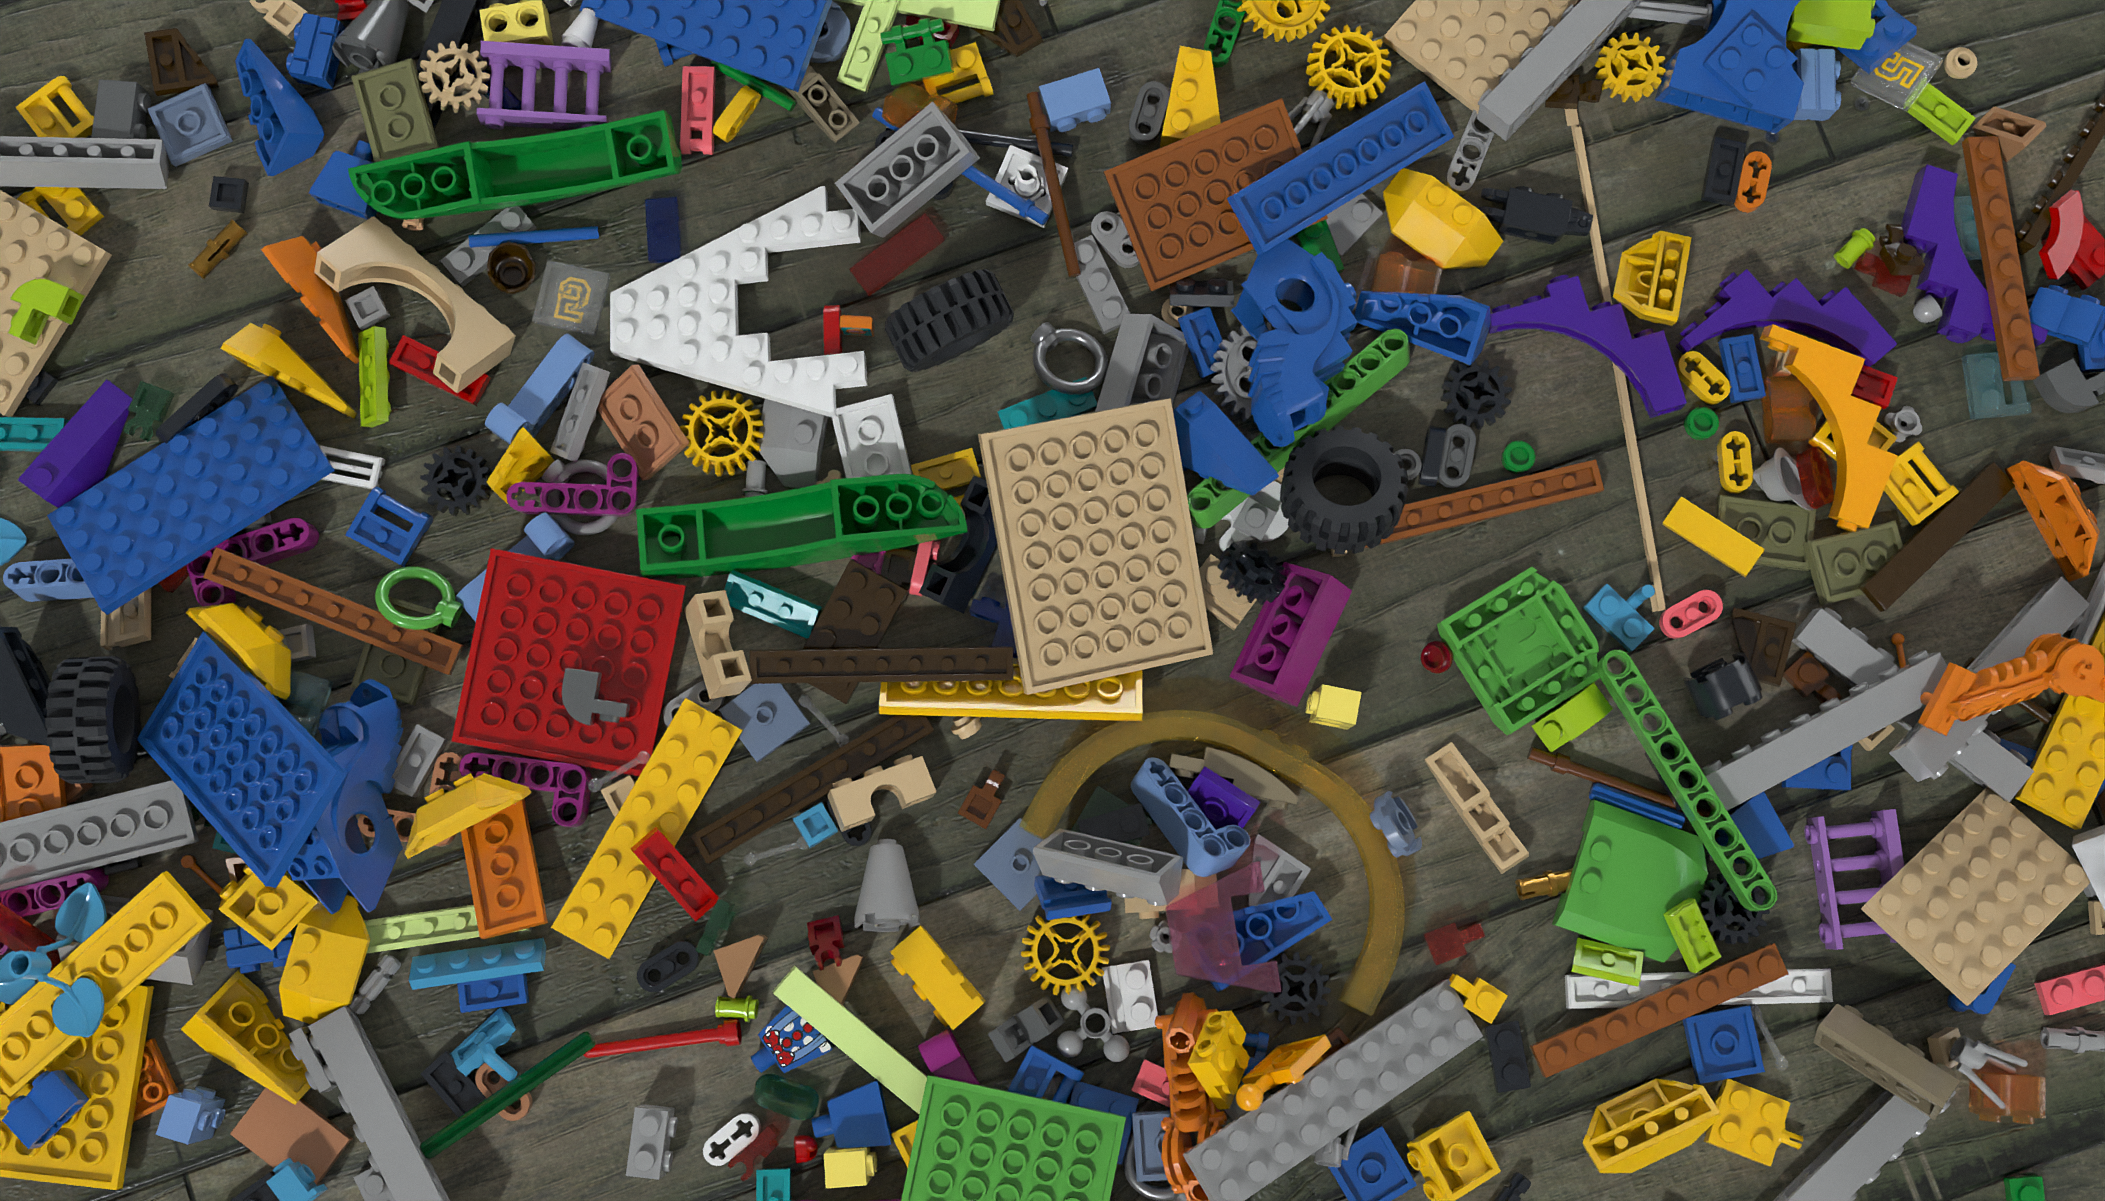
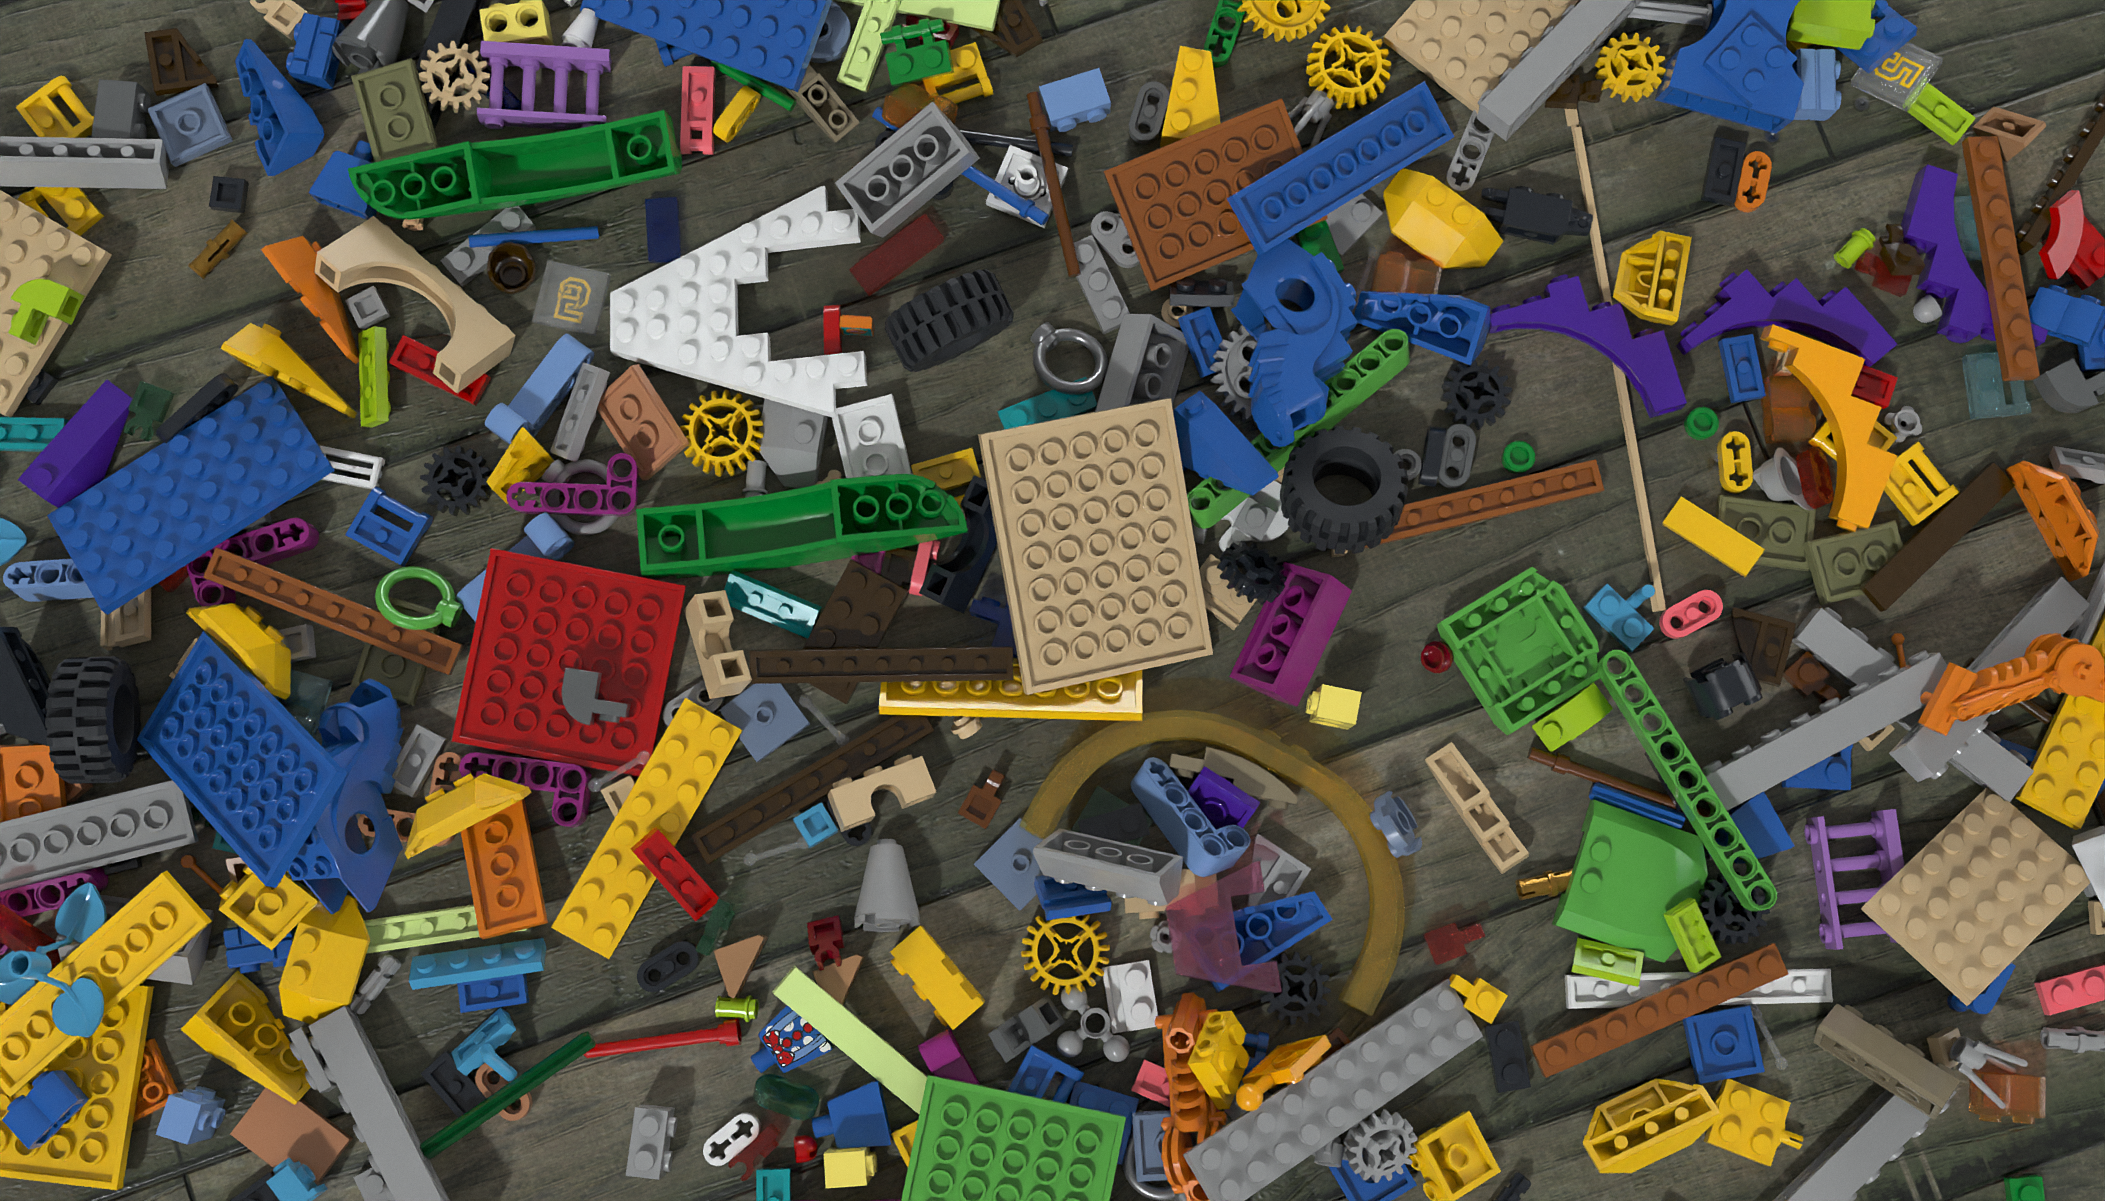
(1384, 1146): none -> light grey gear
(1703, 371): yellow beam -> none
(1953, 67): tan plate -> none

